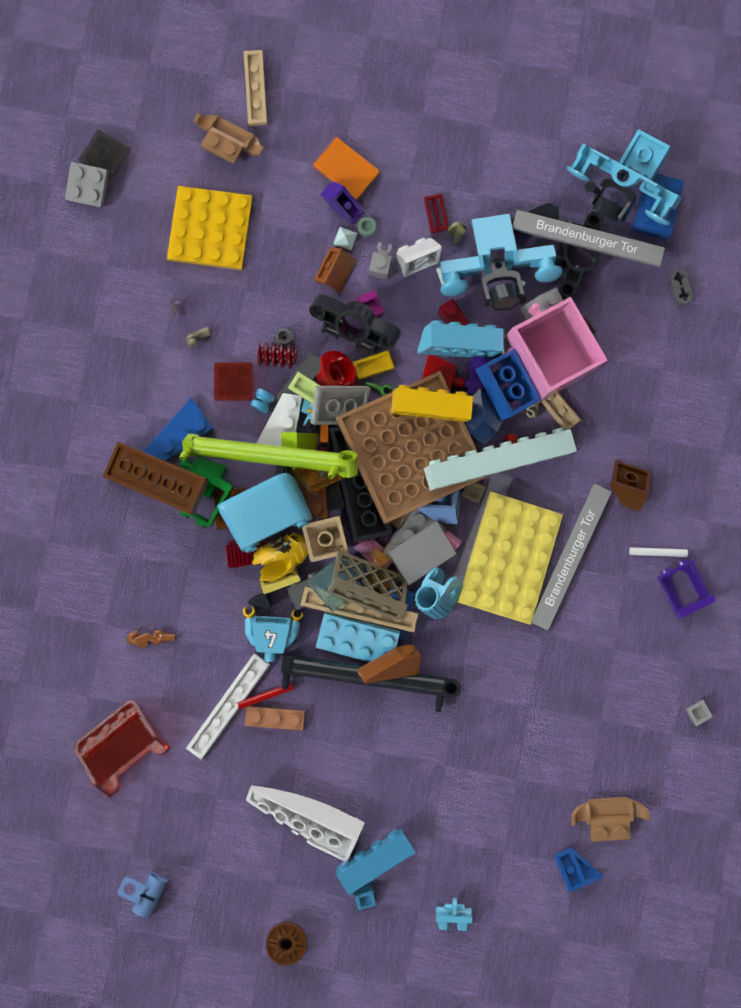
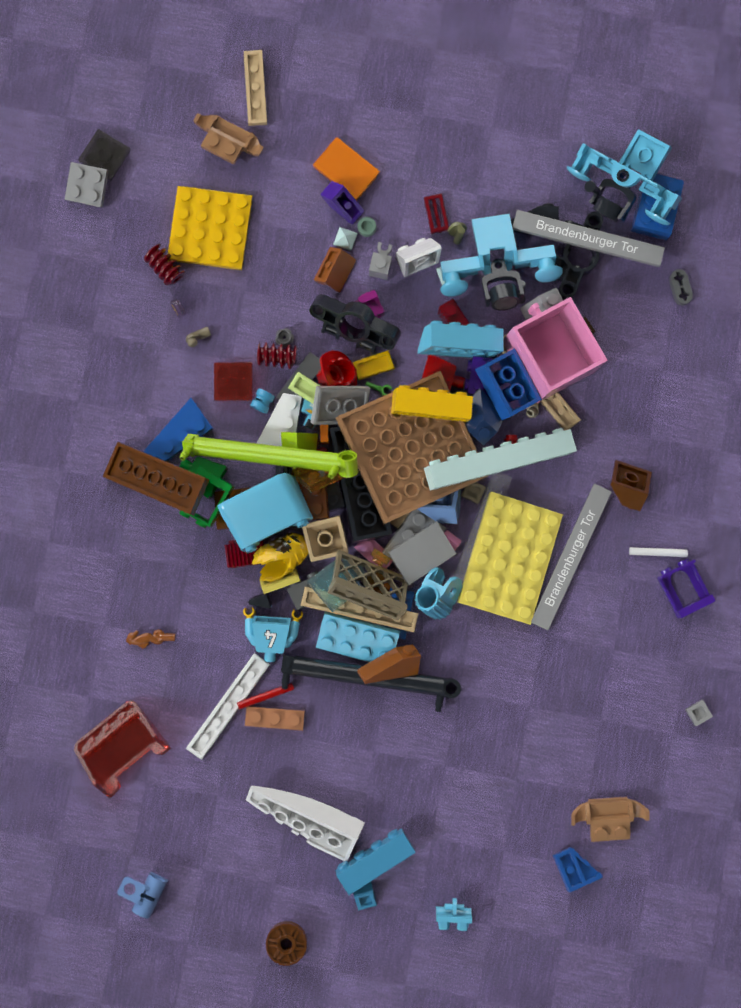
(163, 266): none -> dark red piece

